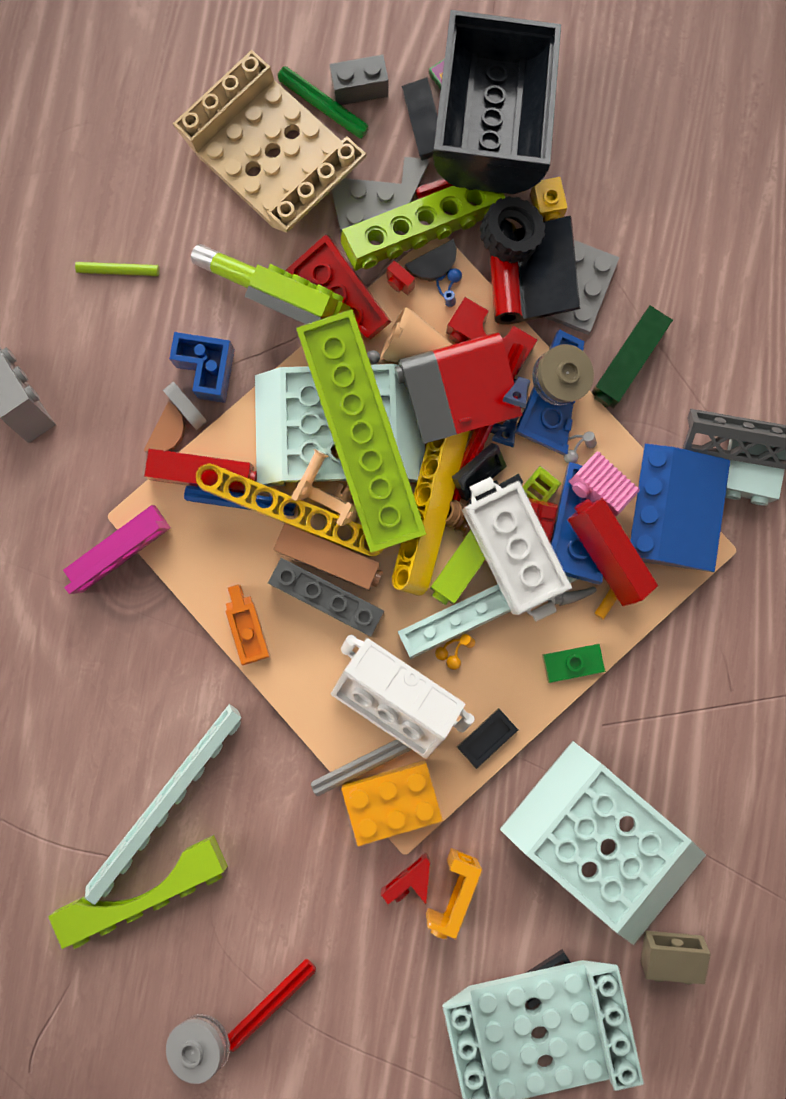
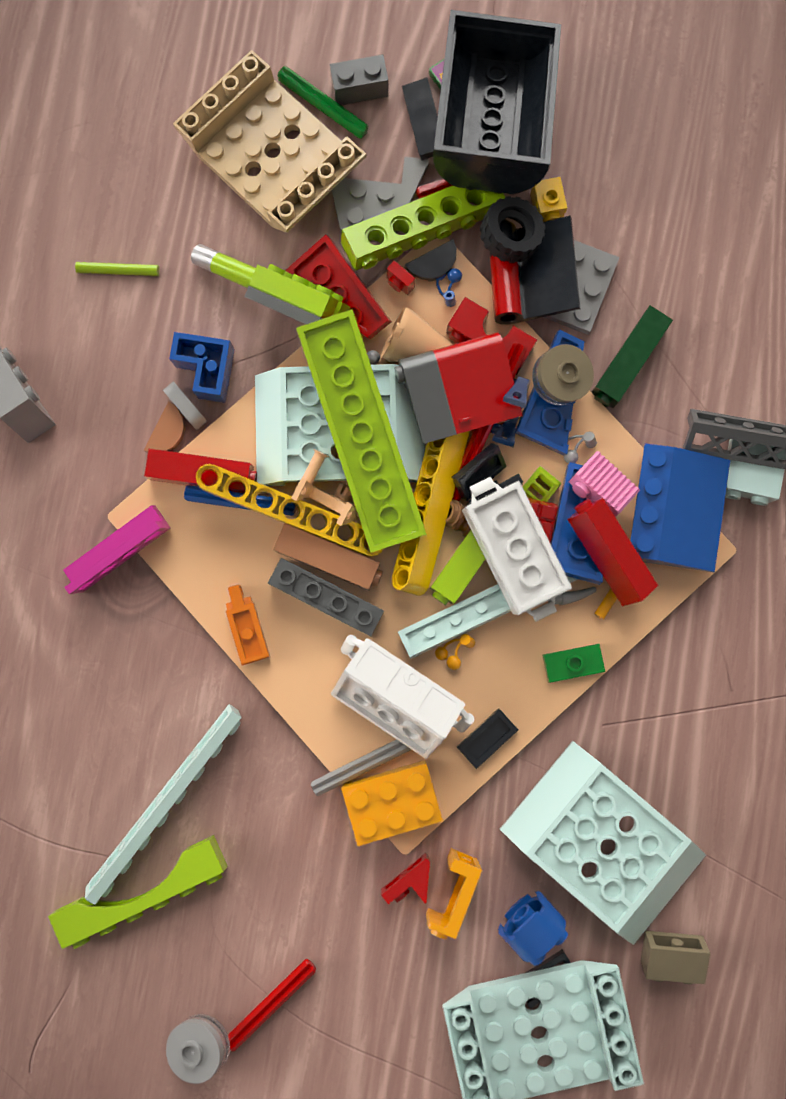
(533, 928): none -> blue brick

